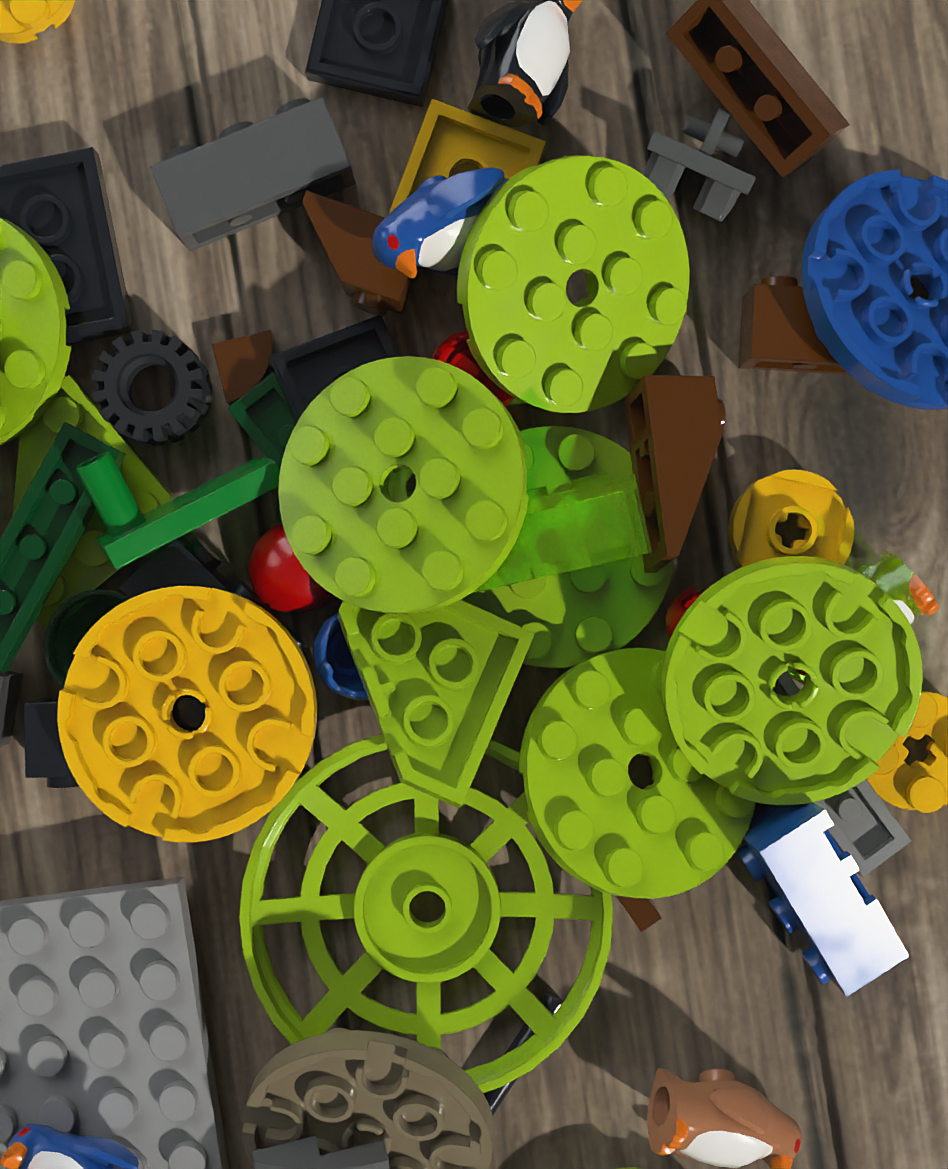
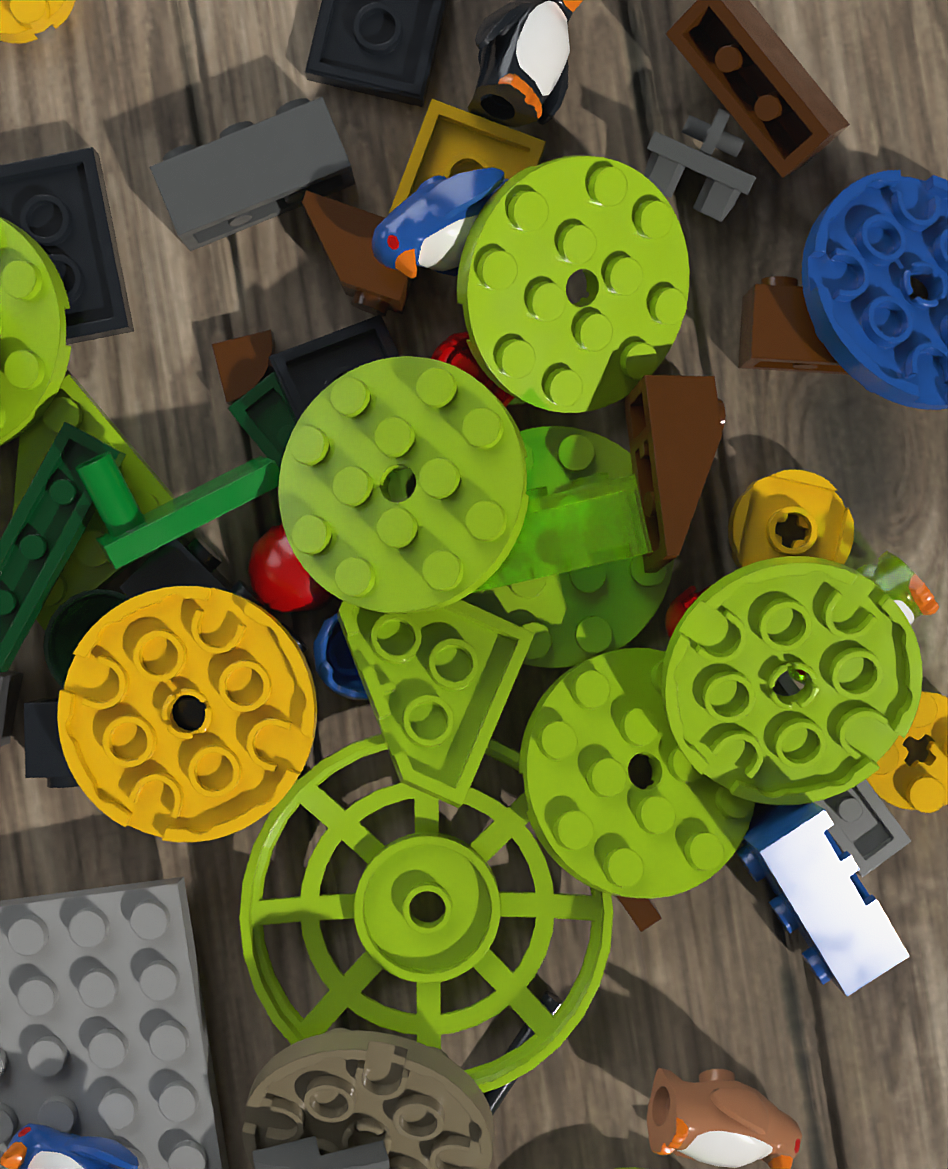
(121, 368): black tyre -> none

